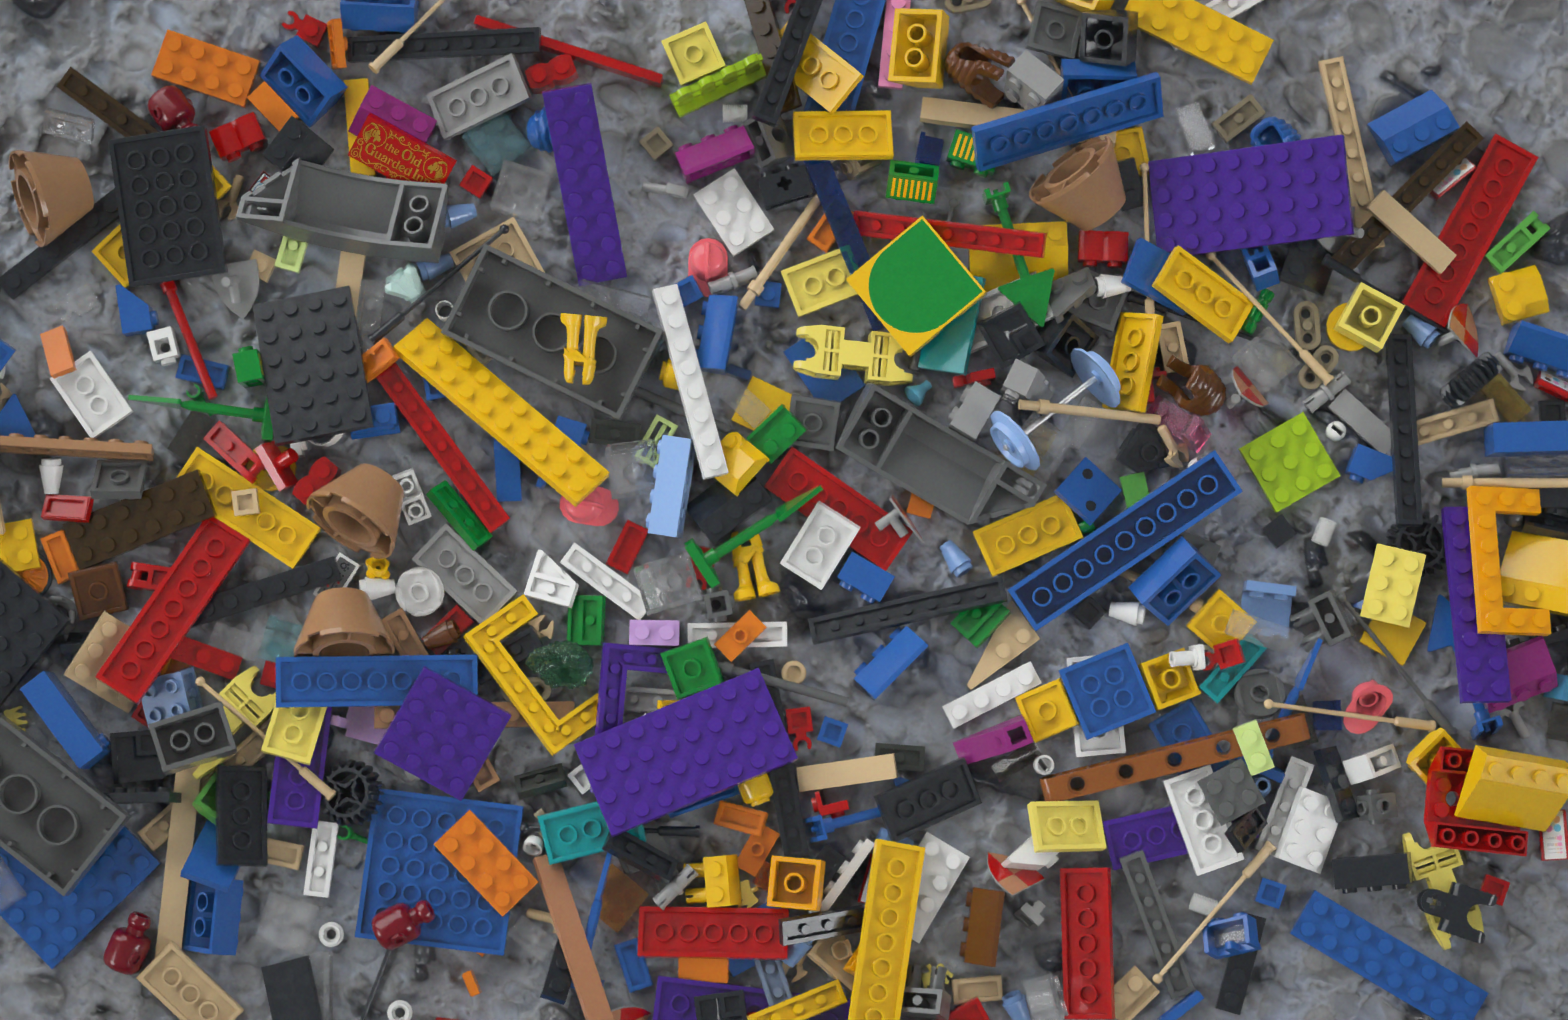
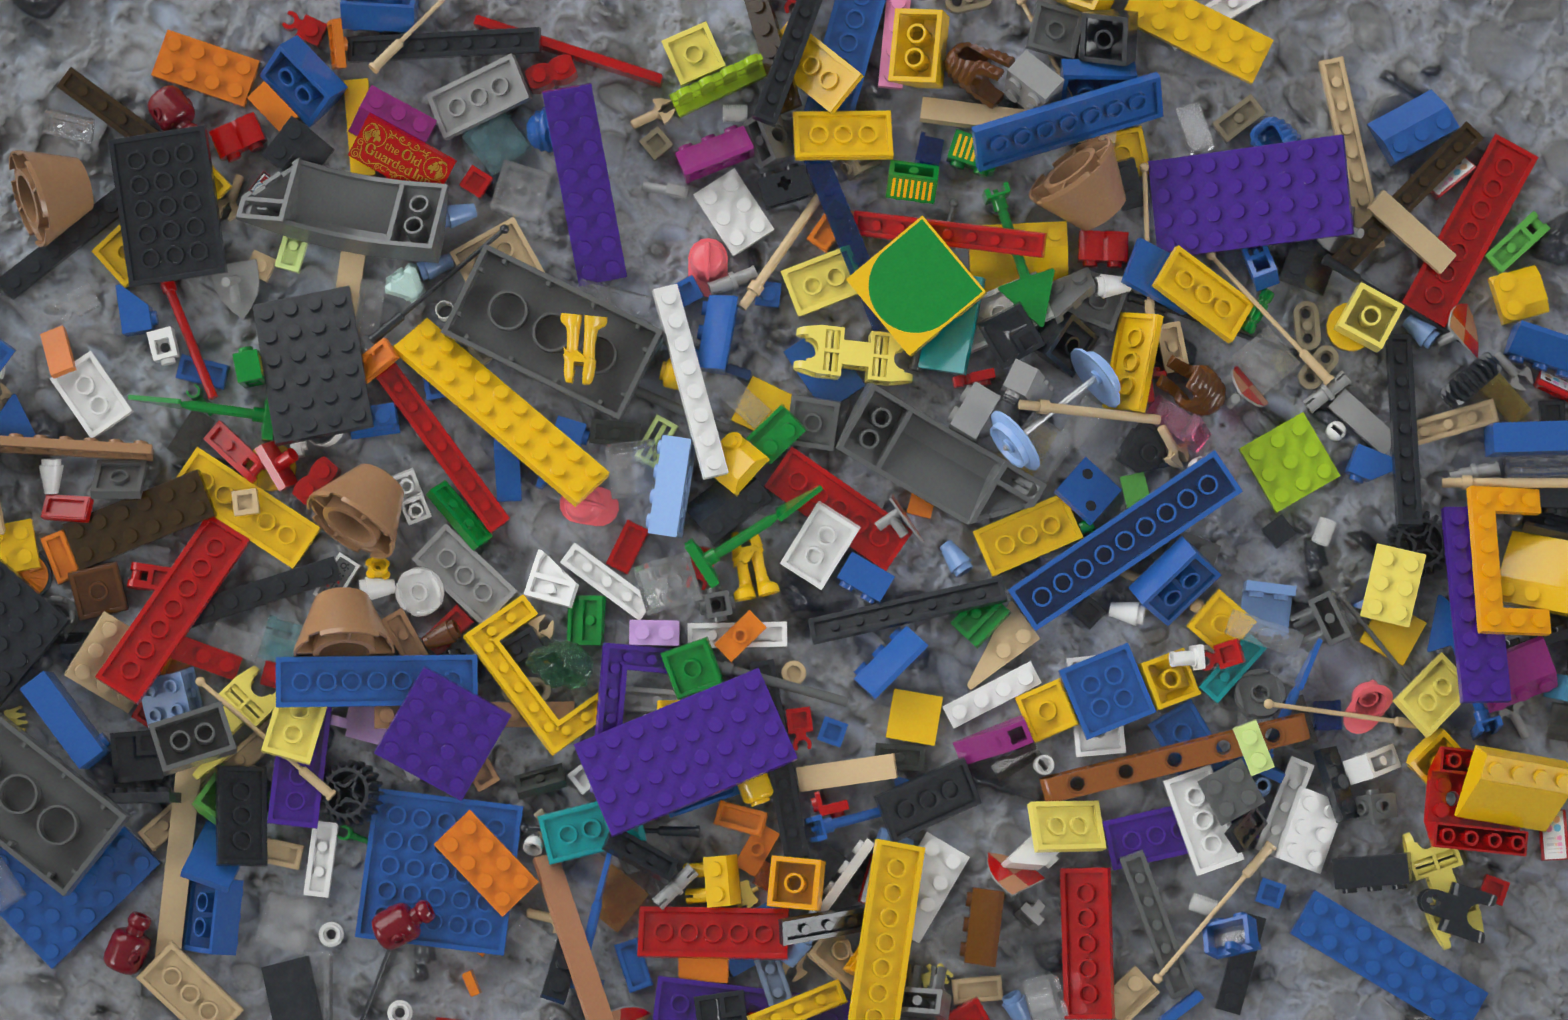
(654, 114): none -> tan bar
(914, 717): none -> yellow tile
(916, 393): medium azure rock -> none
(1431, 695): none -> light yellow plate

